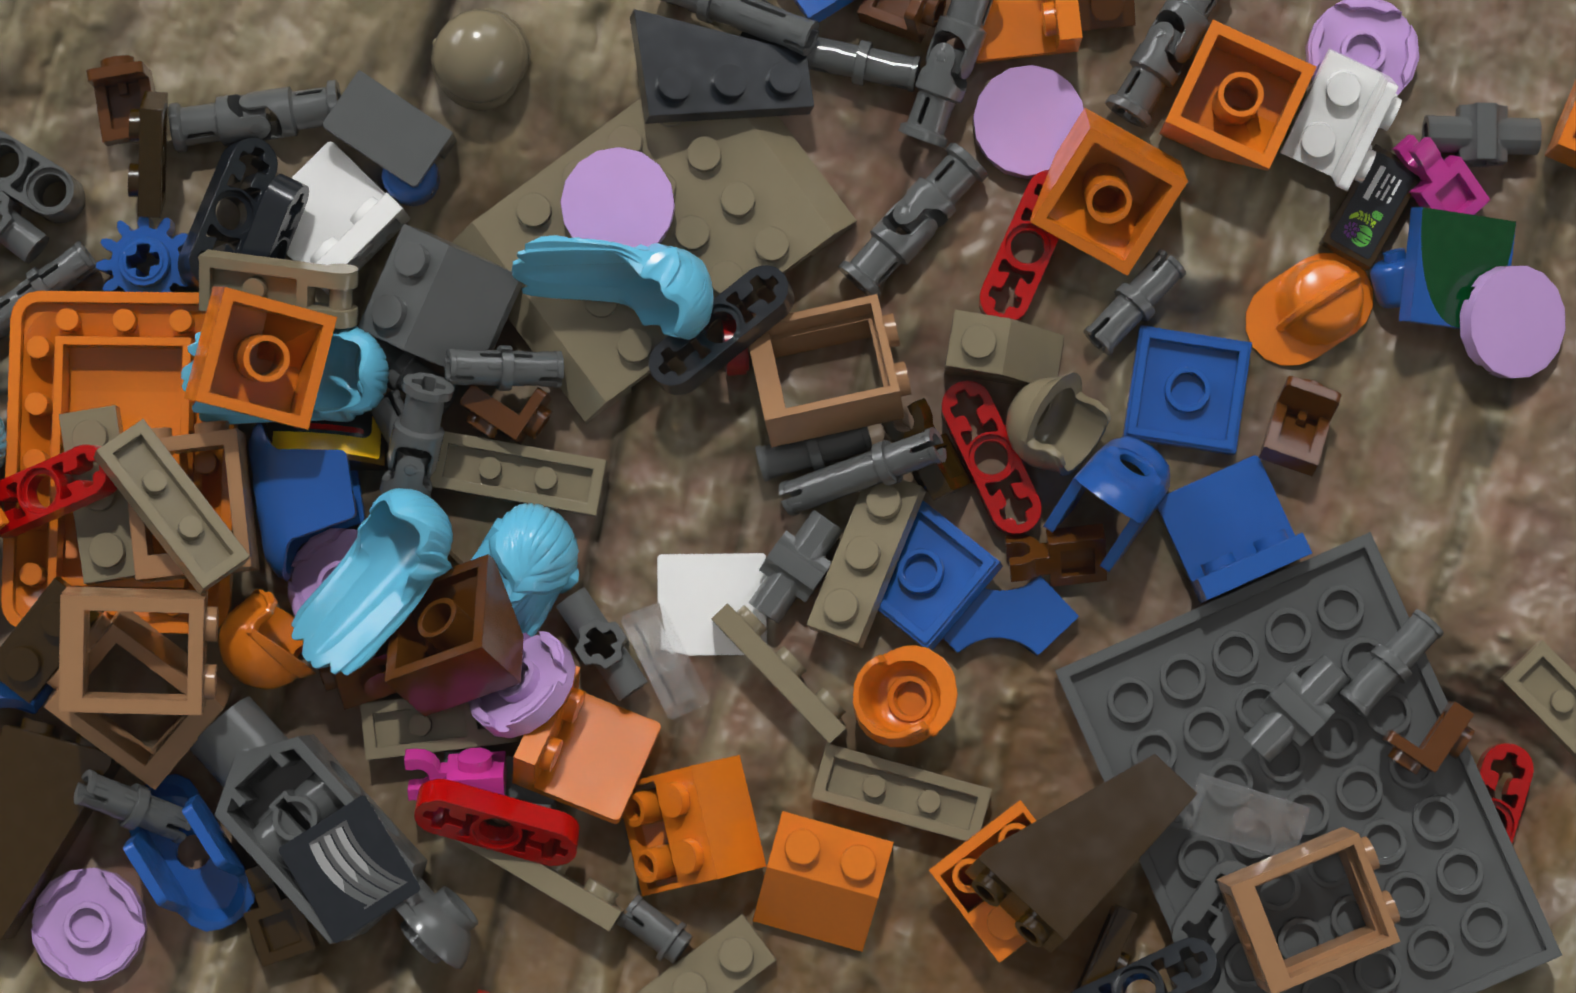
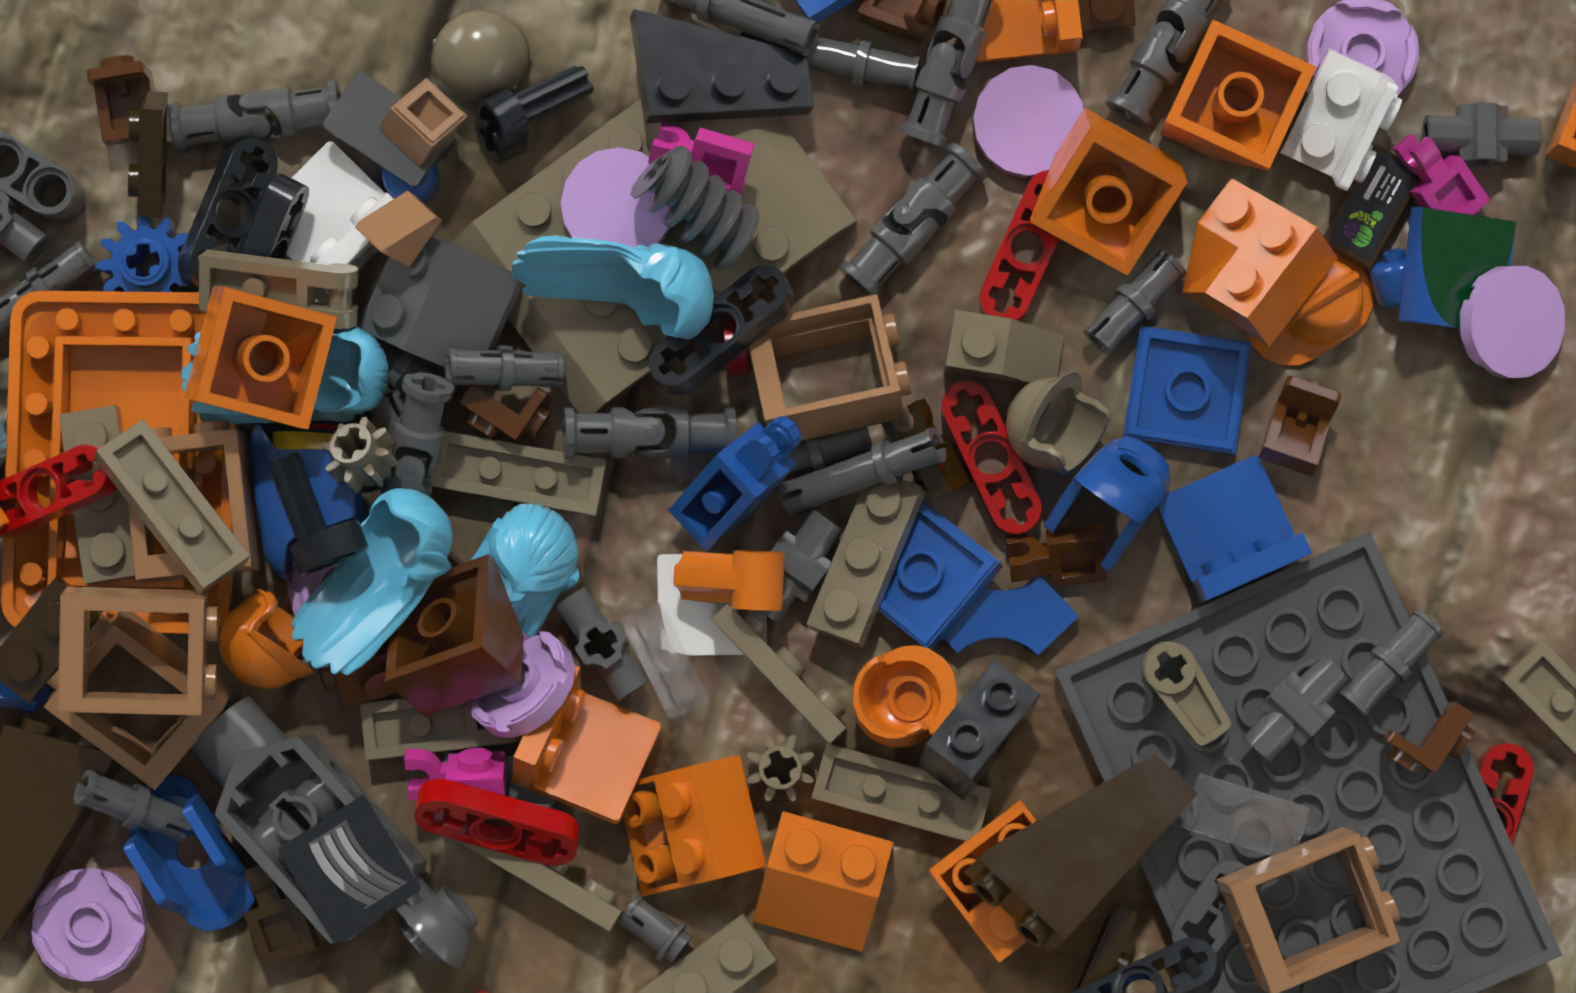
(316, 545): none -> black piece
(360, 454): none -> dark tan gear
(400, 227): none -> medium nougat slope
(422, 121): none -> medium nougat slope
(505, 117): none -> black piece
(628, 432): none -> dark grey piece
(700, 202): none -> dark grey piece
(721, 153): none -> dark pink plate
(737, 481): none -> blue hinge
(744, 578): none -> orange piece
(765, 761): none -> dark tan gear
(978, 729): none -> black brick
(1190, 697): none -> dark tan piece
(1254, 262): none -> orange slope

